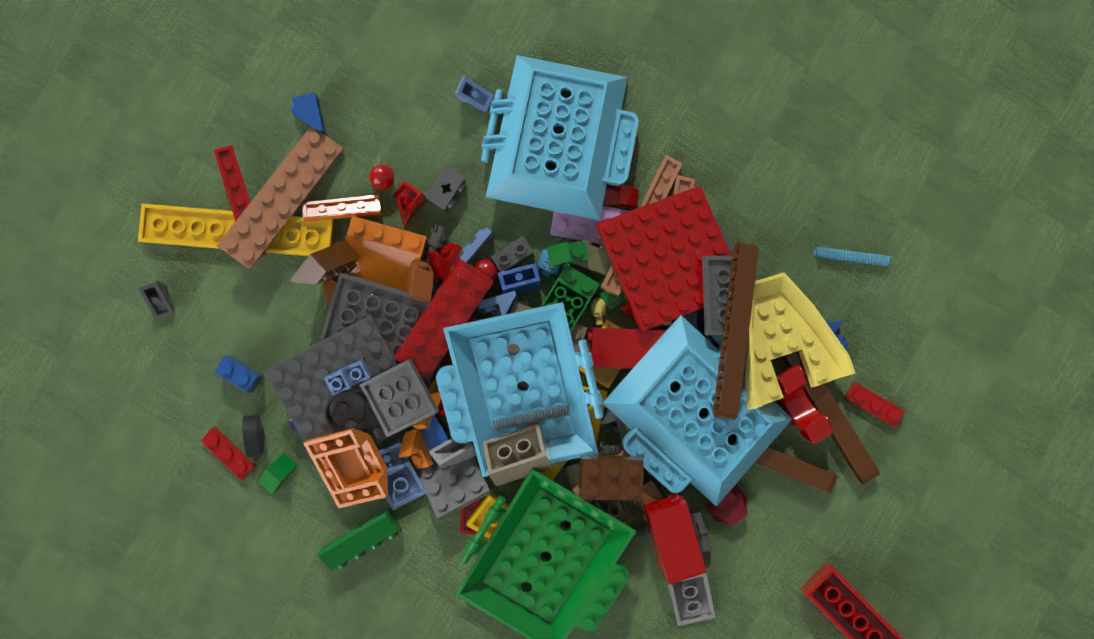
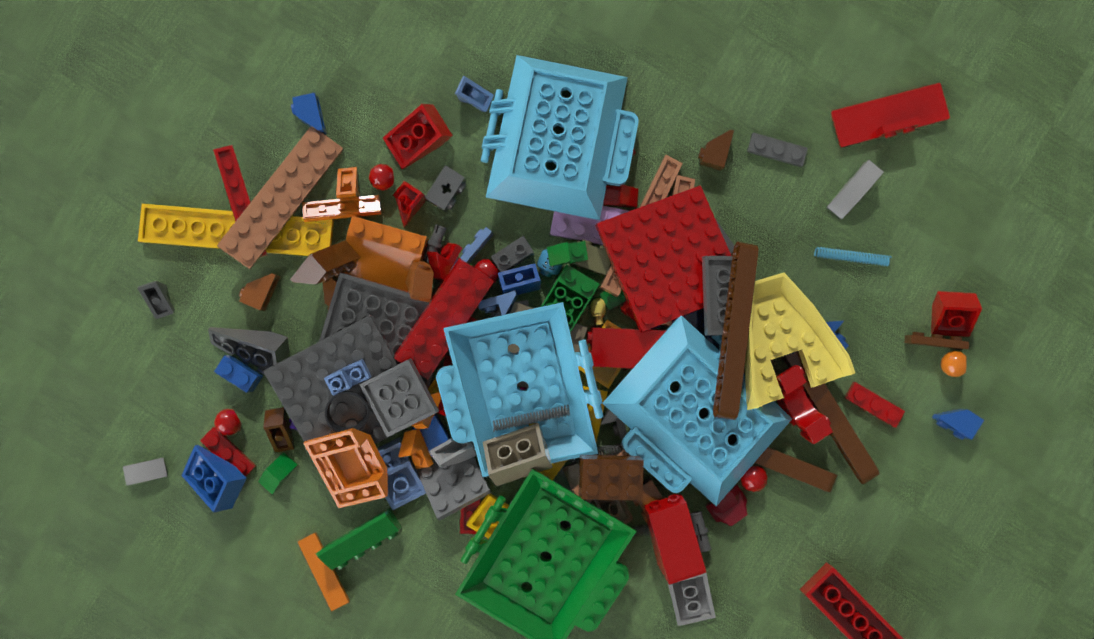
(144, 471): none -> light grey slope
(213, 479): none -> blue slope
(227, 422): none -> red piece
(252, 436): black tyre -> none
(253, 346): none -> dark grey wedge
(259, 292): none -> dark orange slope
(278, 429): none -> reddish brown slope
(325, 577): none -> orange tile
(347, 183): none -> orange slope
(417, 135): none -> red slope
(716, 151): none -> reddish brown slope
(754, 479): none -> red piece
(777, 150): none -> dark grey plate
(855, 189): none -> light grey slope
(890, 115): none -> red bracket
(936, 341): none -> reddish brown plate
(954, 363): none -> orange piece
(955, 313): none -> red slope
(960, 421): none -> blue slope

